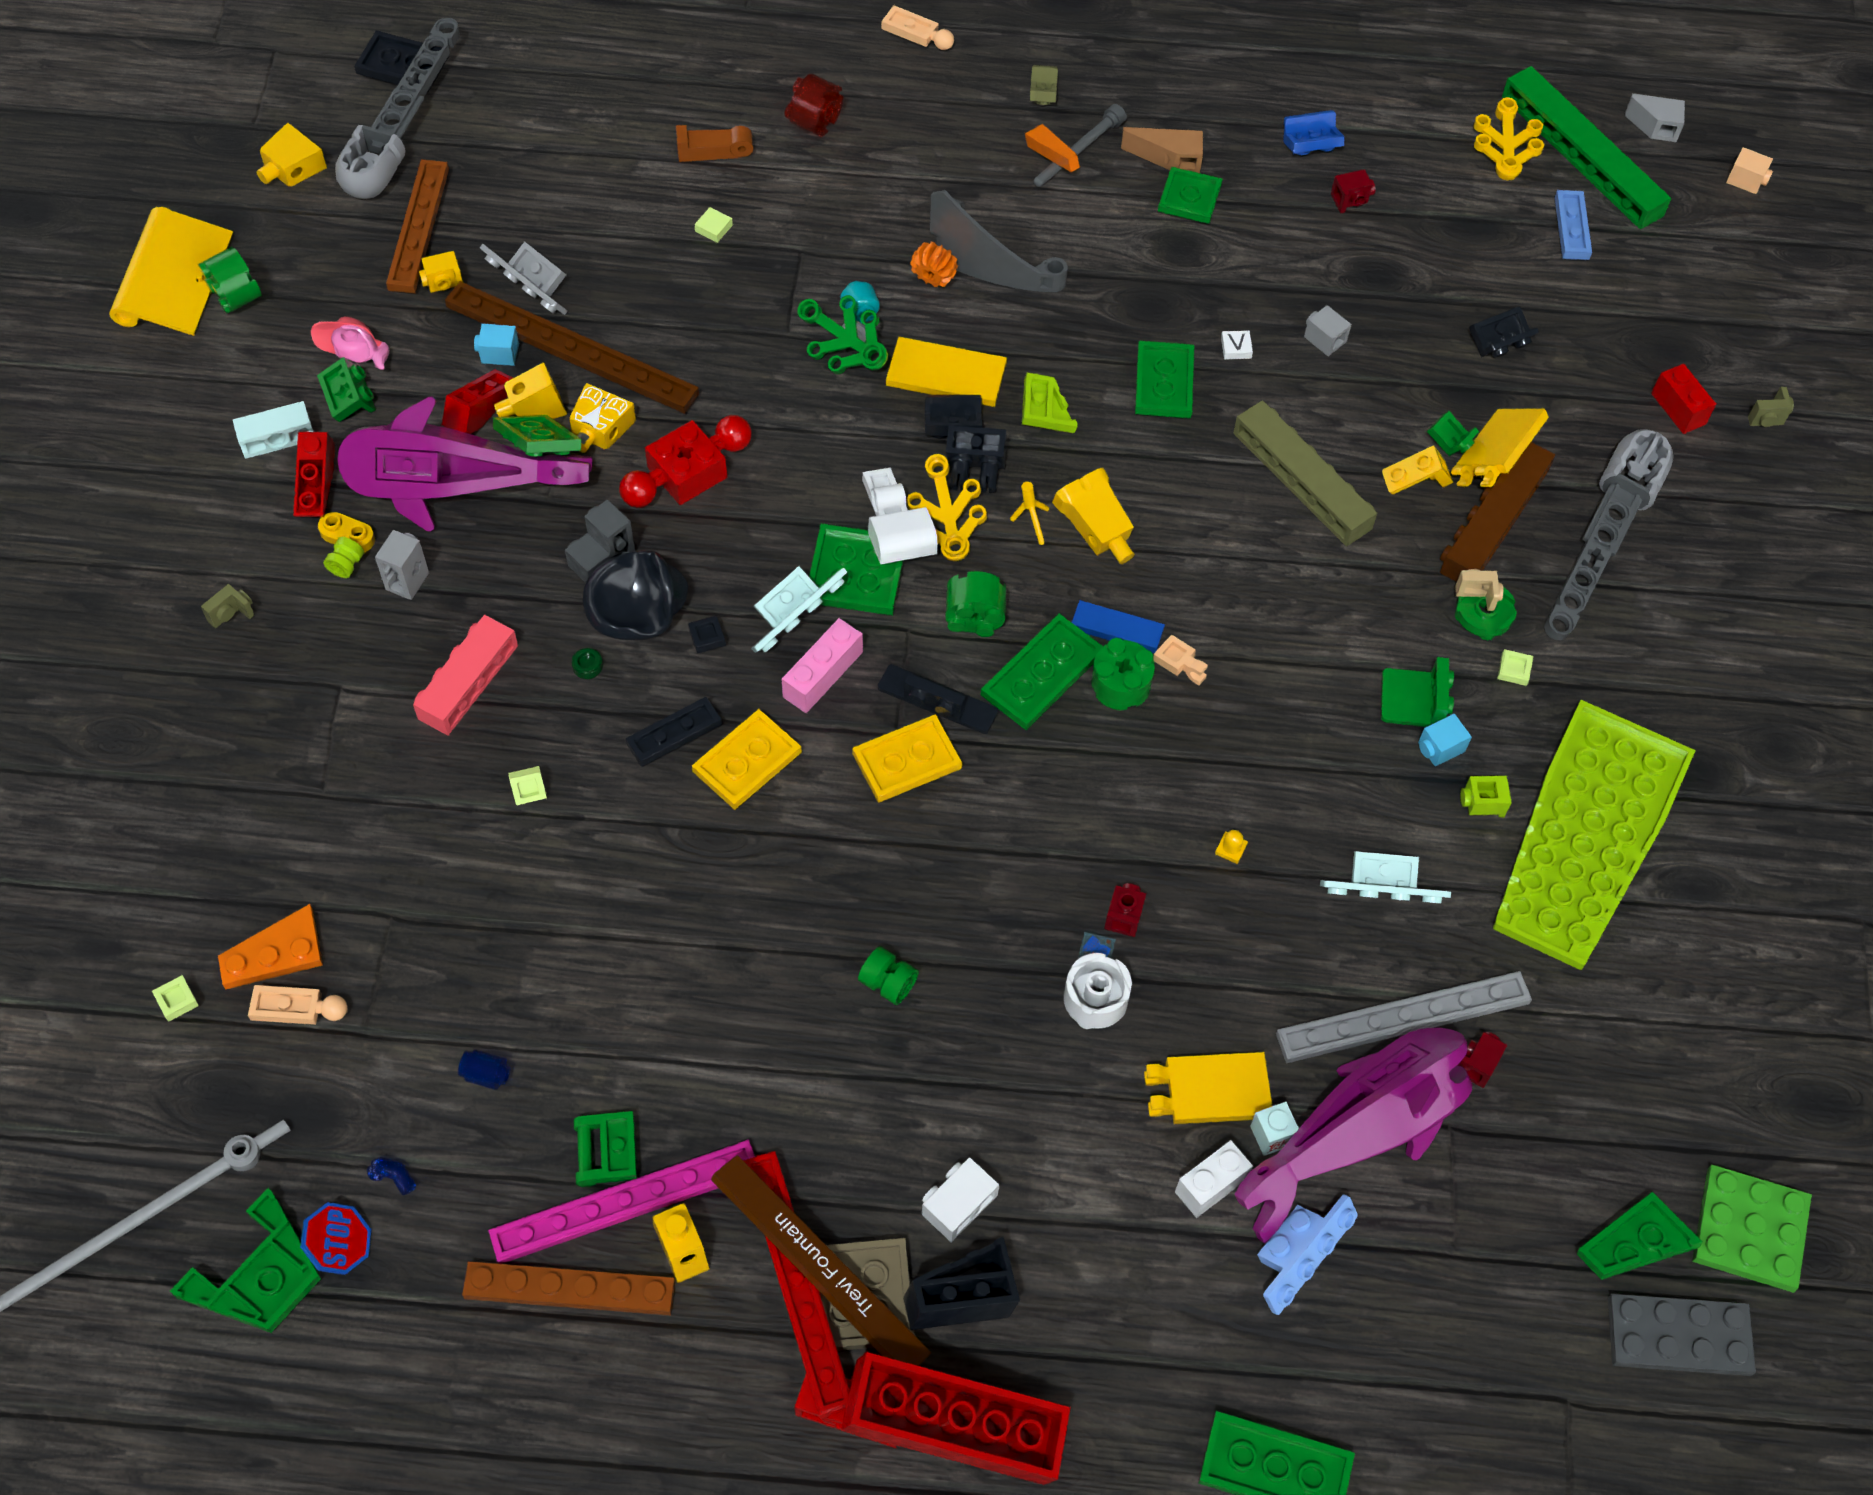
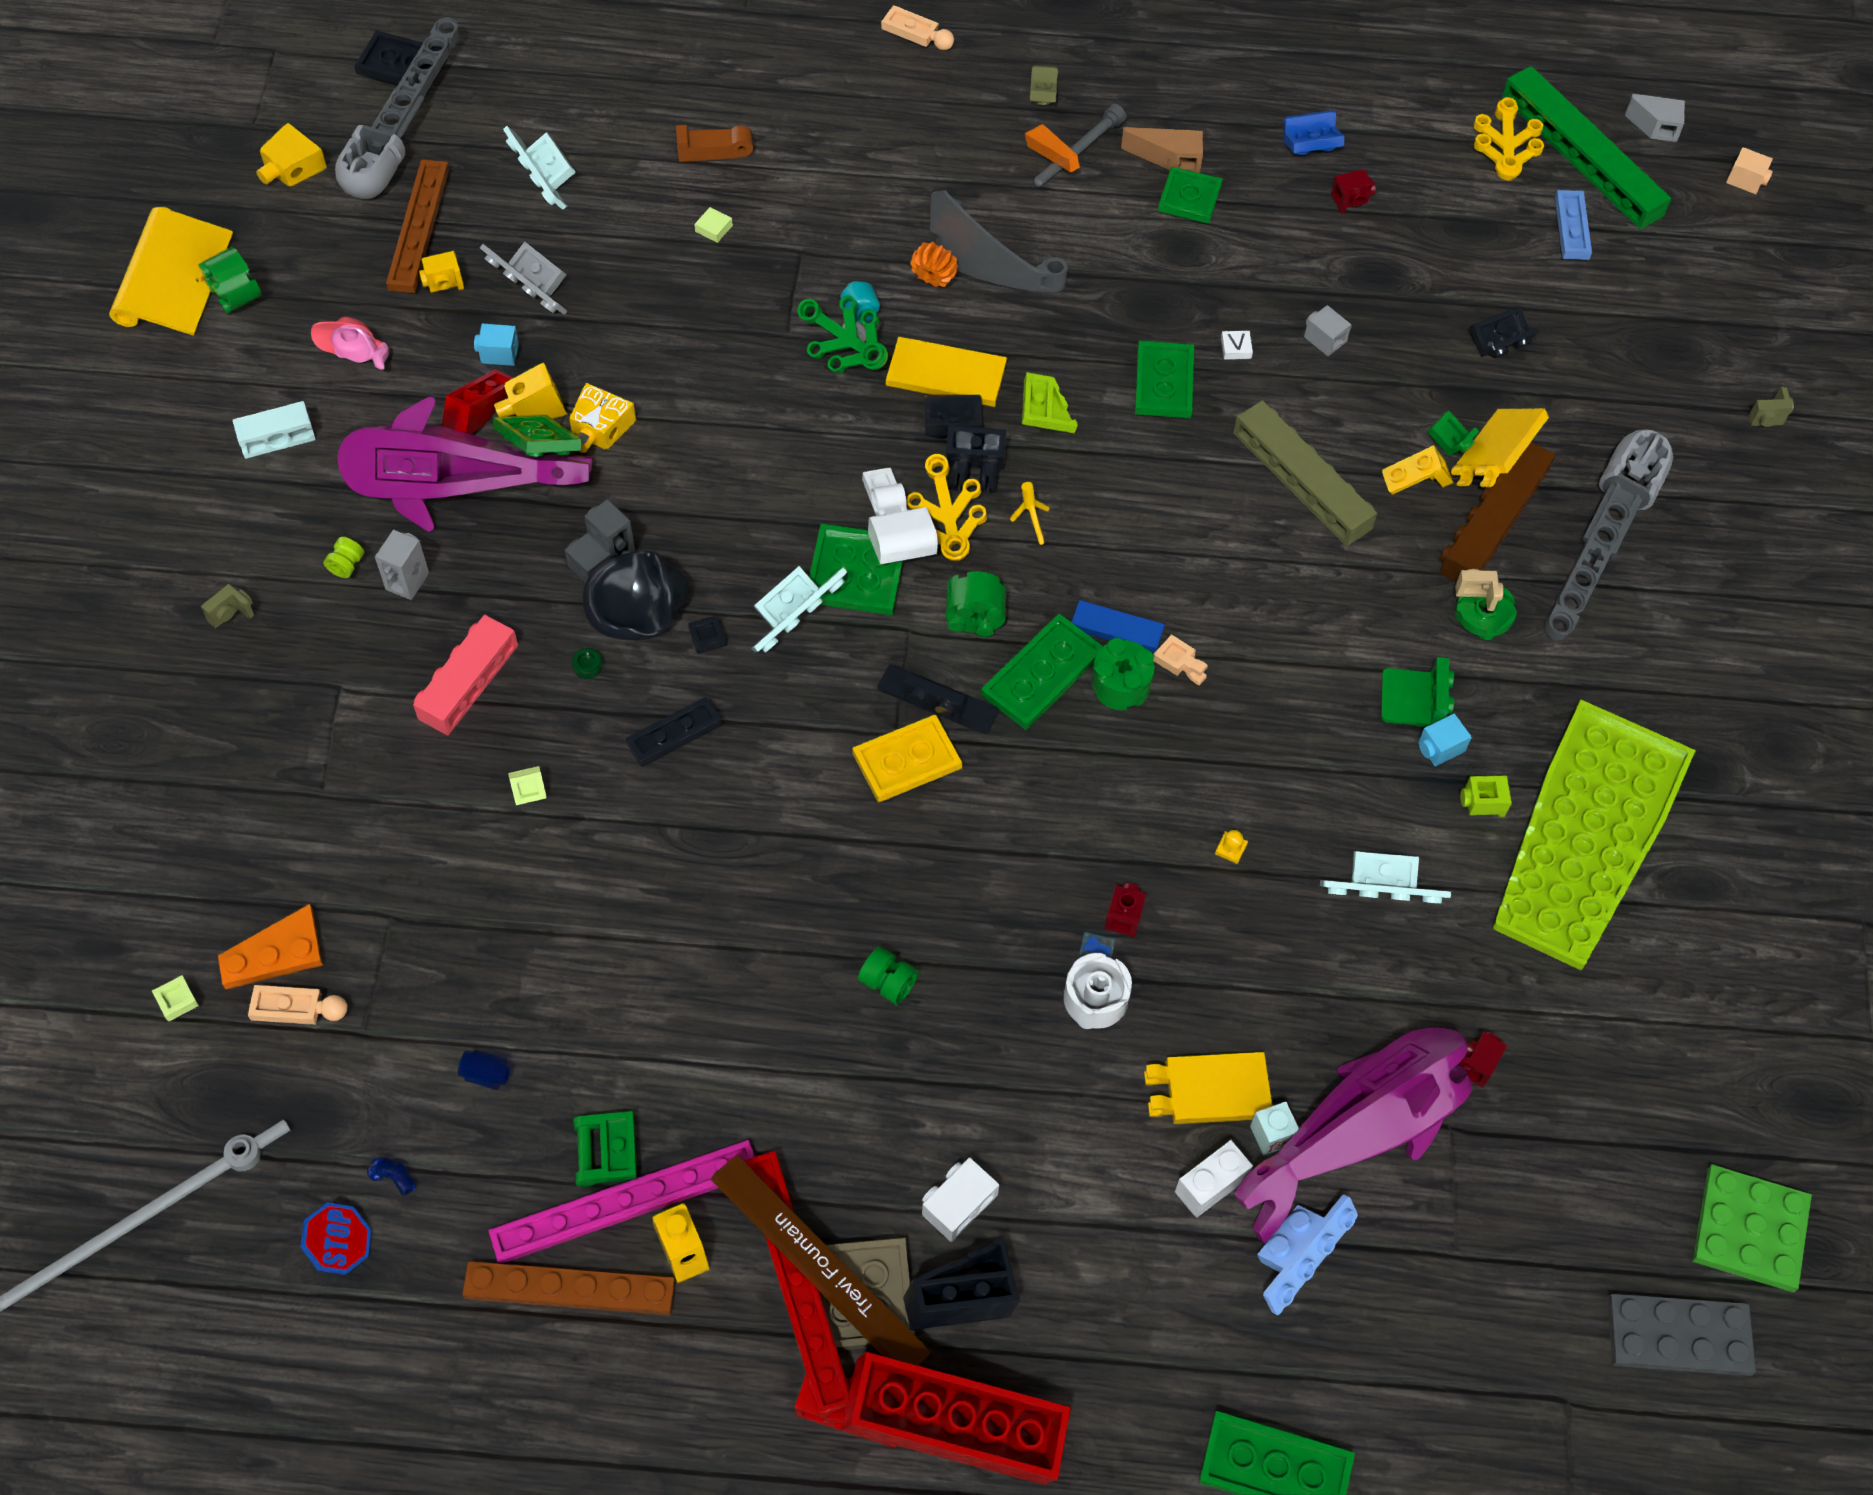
(266, 1283): green wing -> none
(313, 473): red slope -> none
(345, 389): green bracket -> none
(345, 527): yellow plate -> none
(546, 163): none -> light aqua bracket
(574, 347): reddish brown plate -> none
(685, 462): red brick -> none
(746, 759): yellow plate -> none
(814, 104): clear red brick -> none
(822, 665): bright pink brick -> none
(1096, 514): yellow piece -> none
(1403, 1017): light grey tile -> none
(1515, 667): yellowish green tile -> none
(1638, 1239): green wing -> none
(1683, 398): red brick -> none

